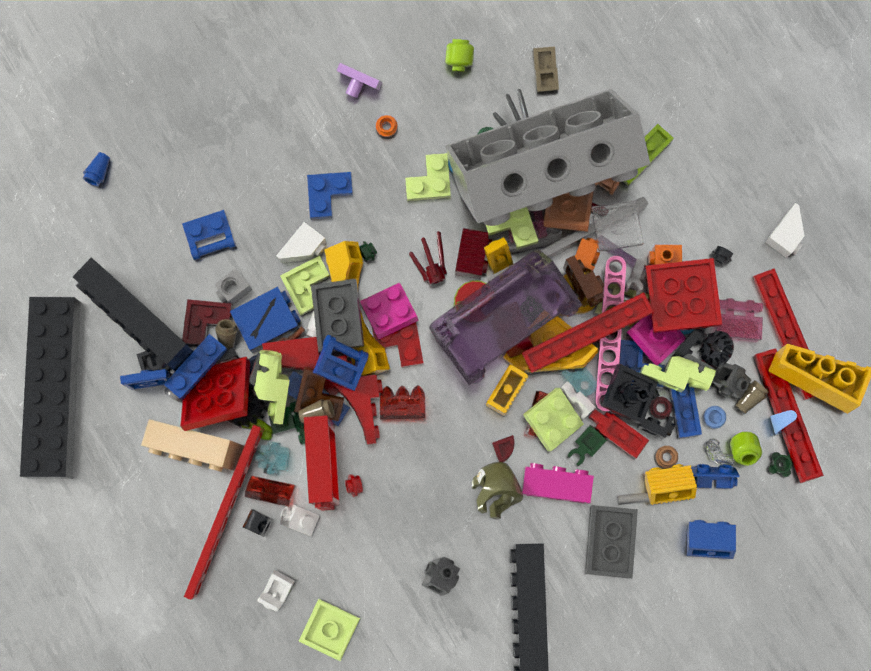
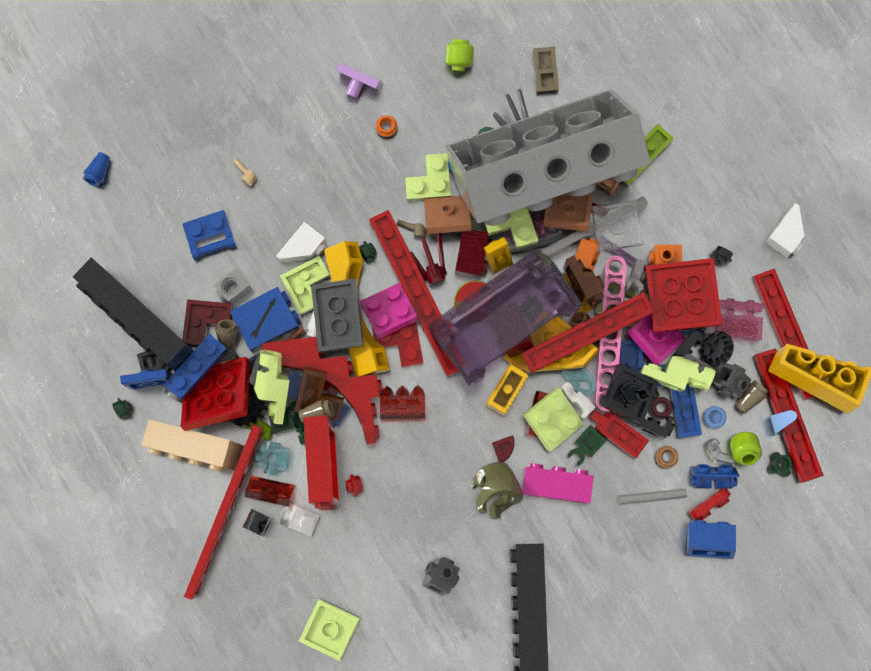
(50, 388): black brick -> none
(121, 408): none -> dark green plate
(248, 177): none -> tan hand
(276, 591): white bracket -> none
(322, 188): blue plate -> none
(337, 369): blue plate -> none
(411, 281): none -> red plate
(419, 229): none -> dark tan hand
(446, 215): none -> nougat plate
(578, 318): none -> medium nougat plate
(611, 541): dark grey plate -> none
(670, 484): yellow brick -> none
(718, 499): none -> red plate

